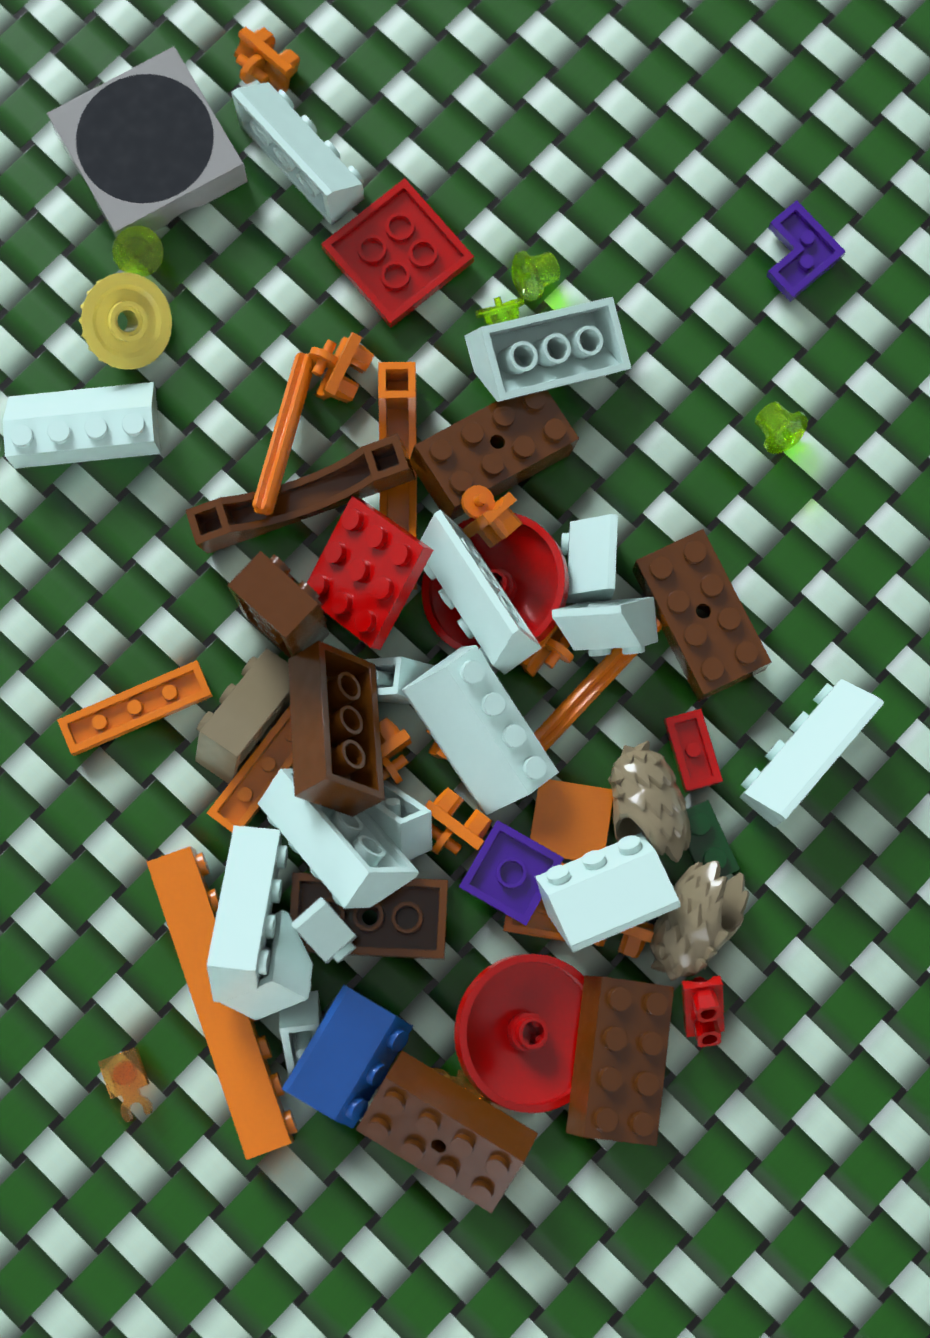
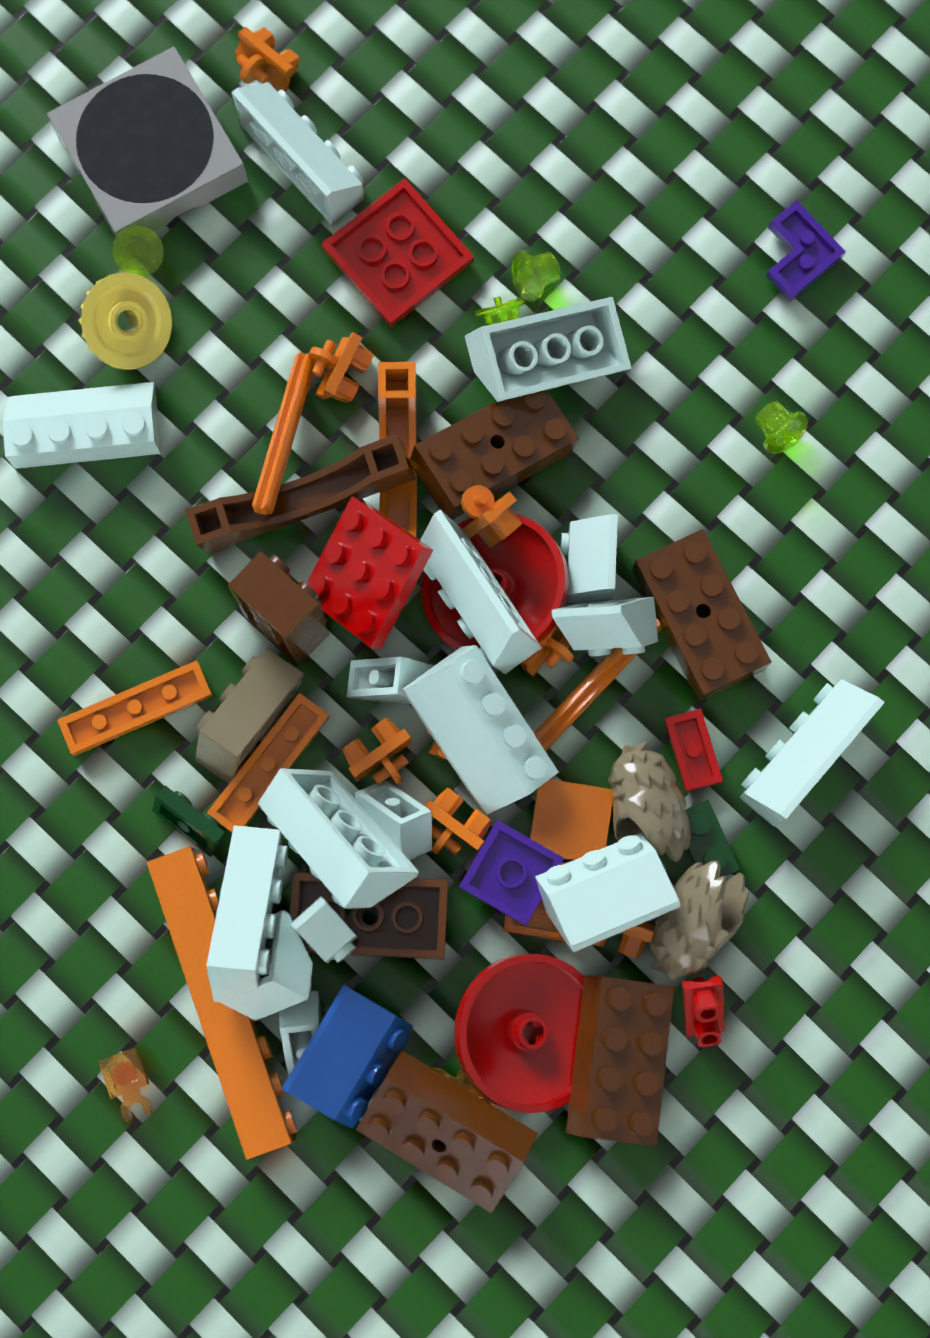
(180, 814): none -> dark green plate
(335, 729): reddish brown brick -> none

